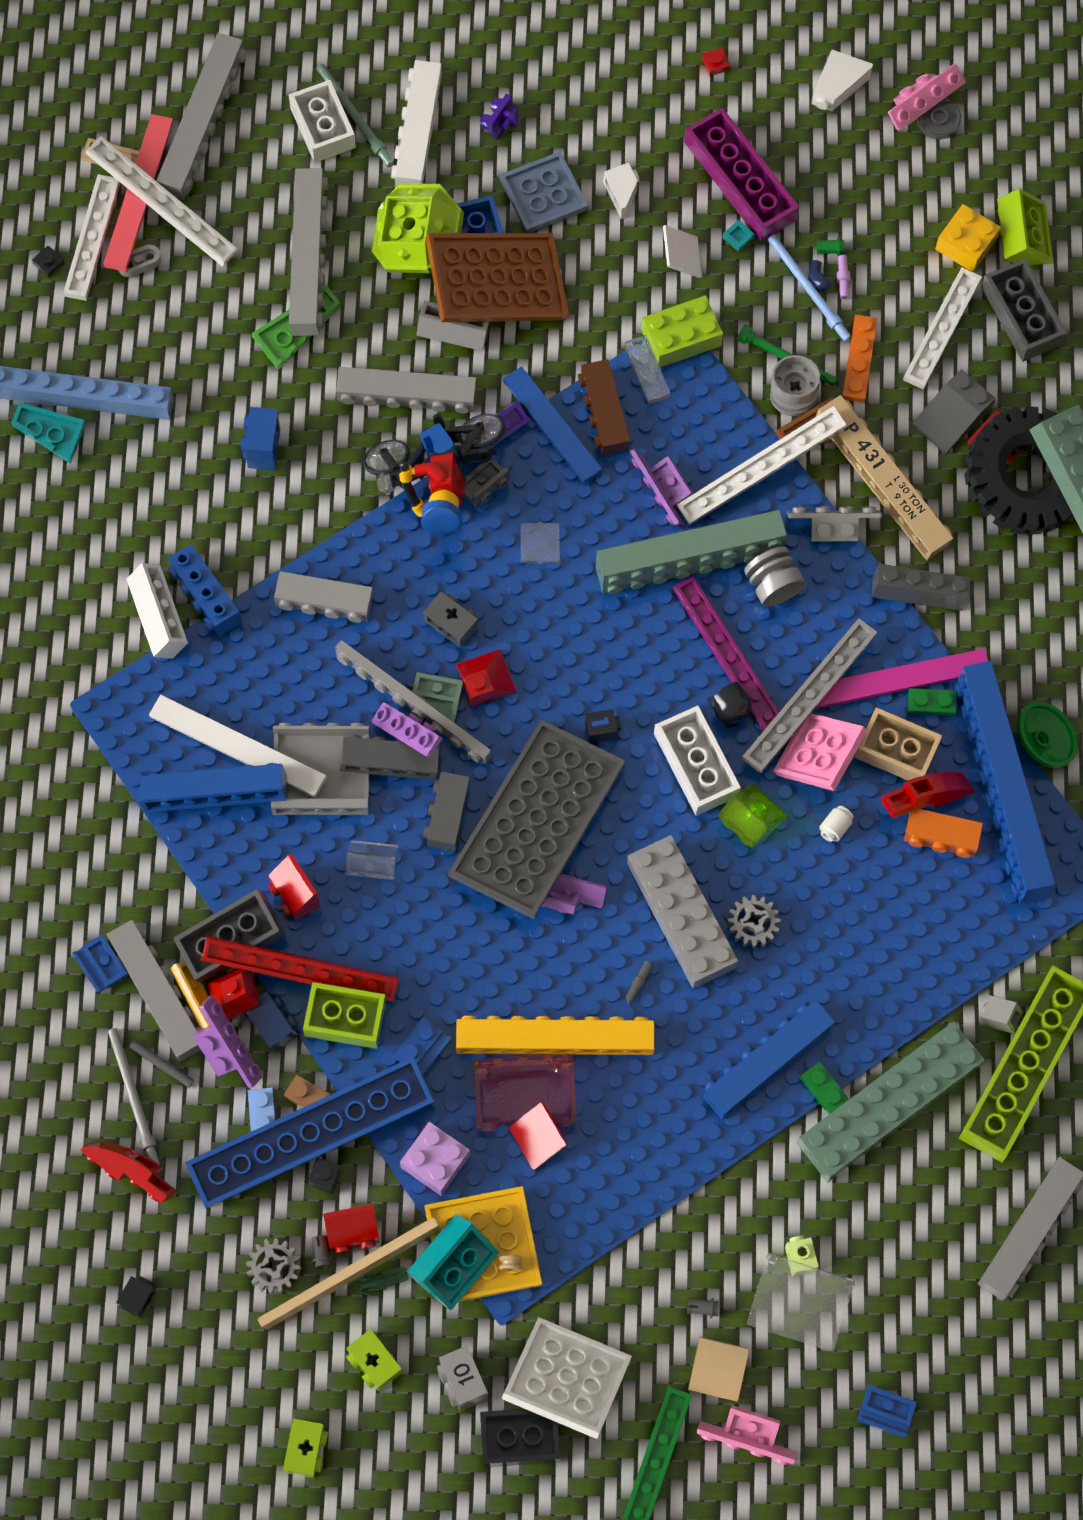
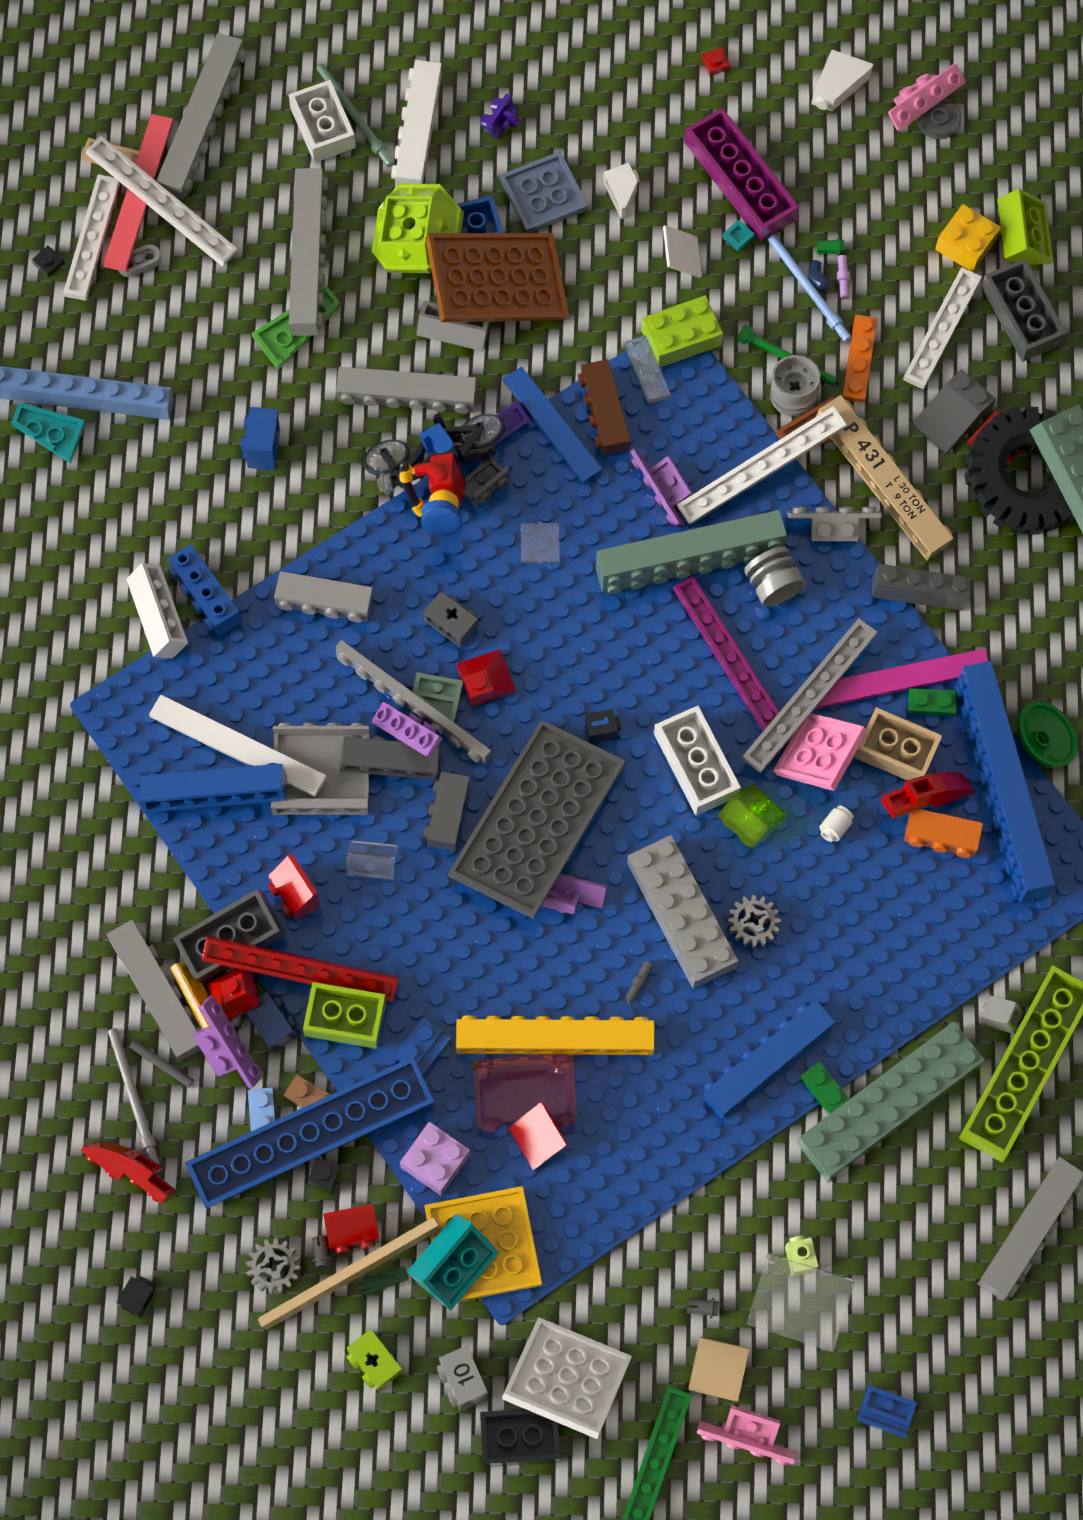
(100, 964): blue plate -> none
(295, 1461): lime brick -> none
(510, 1263): tan bush -> none
(731, 704): black helmet -> none

